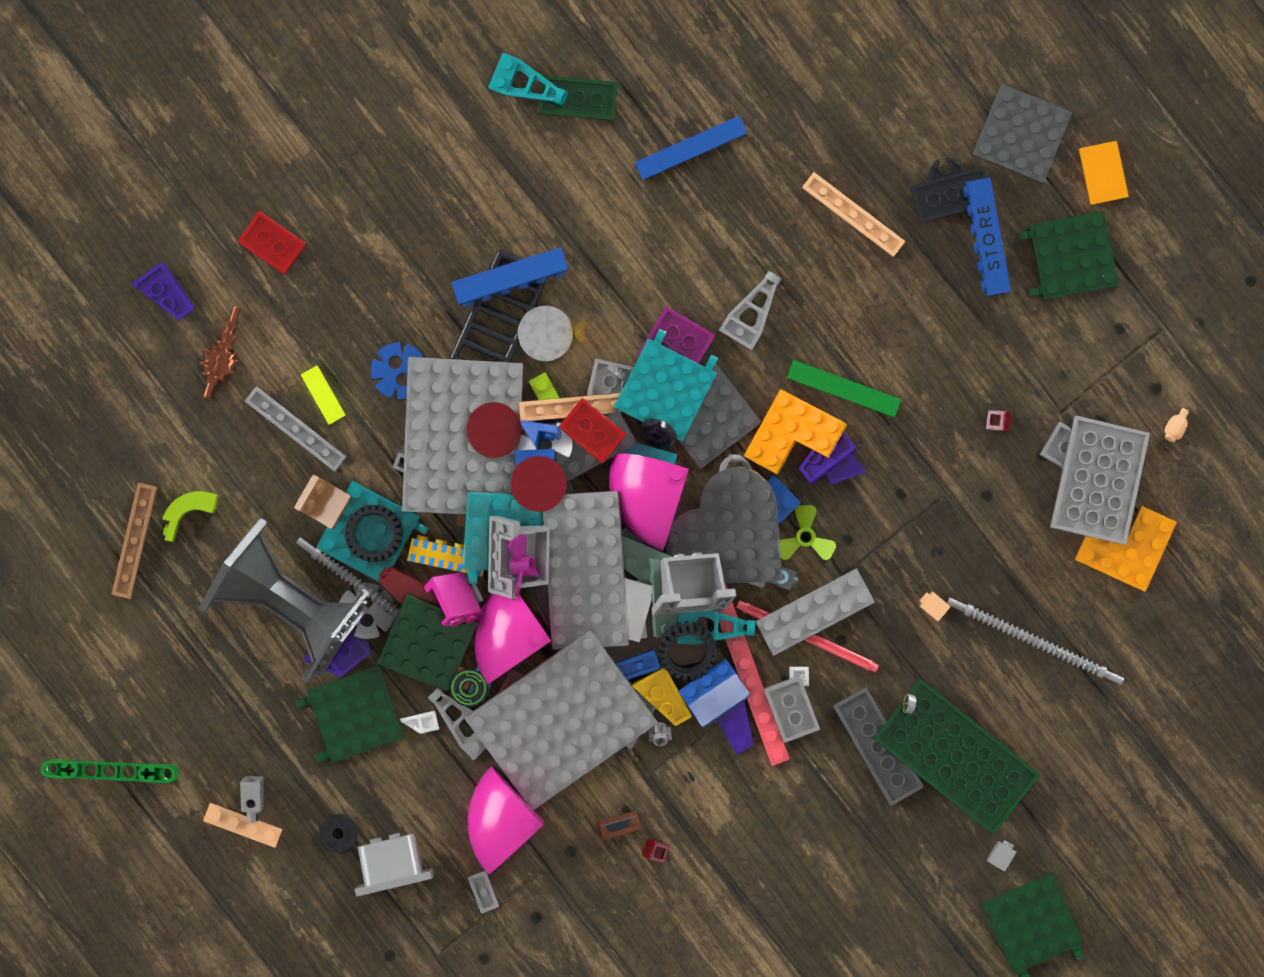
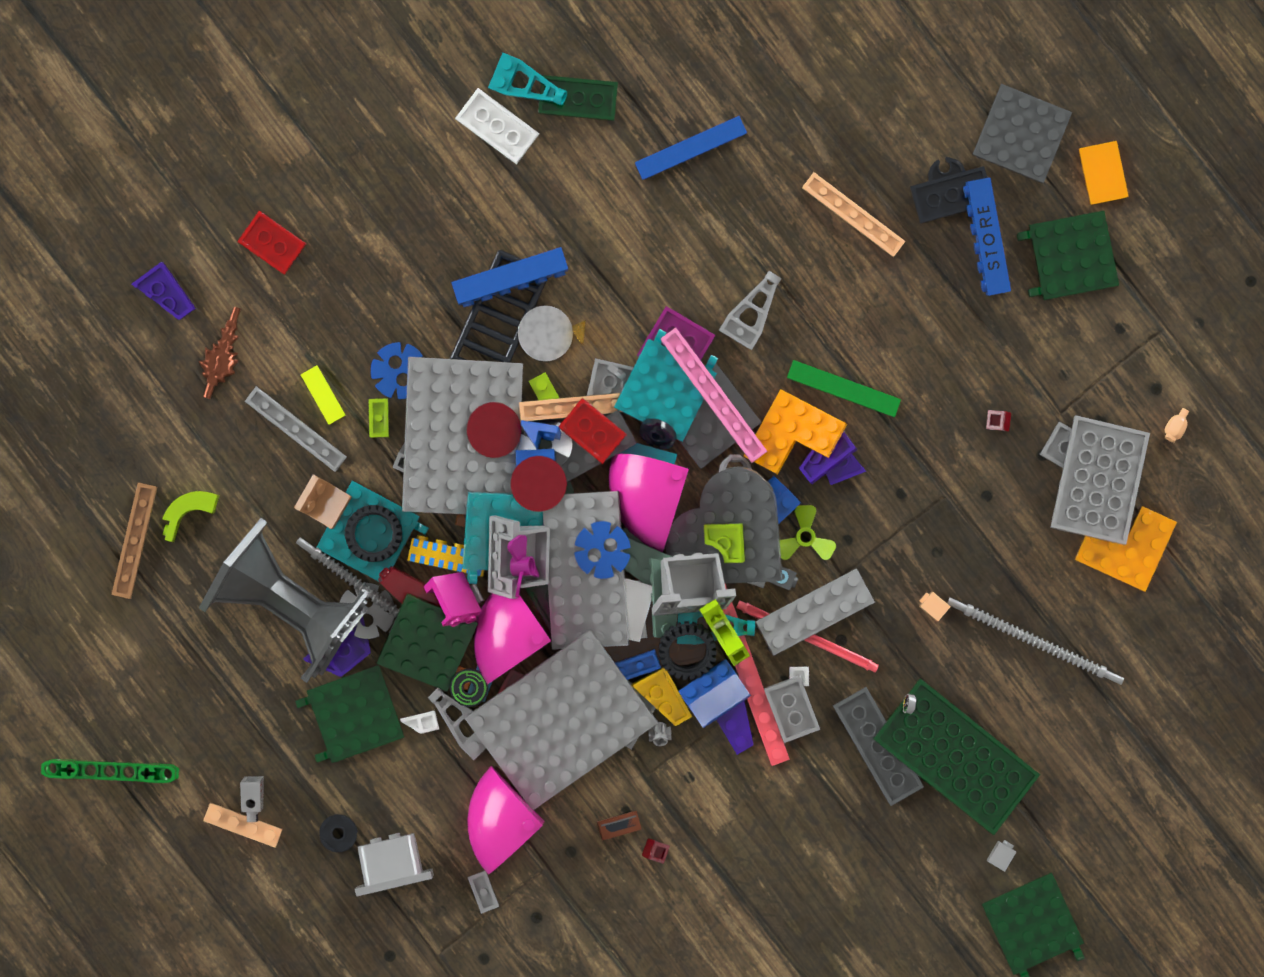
(378, 418): none -> lime plate
(497, 126): none -> white tile
(588, 541): none -> blue piece
(713, 395): none -> bright pink tile
(724, 632): none -> lime arch
(727, 539): none -> lime tile

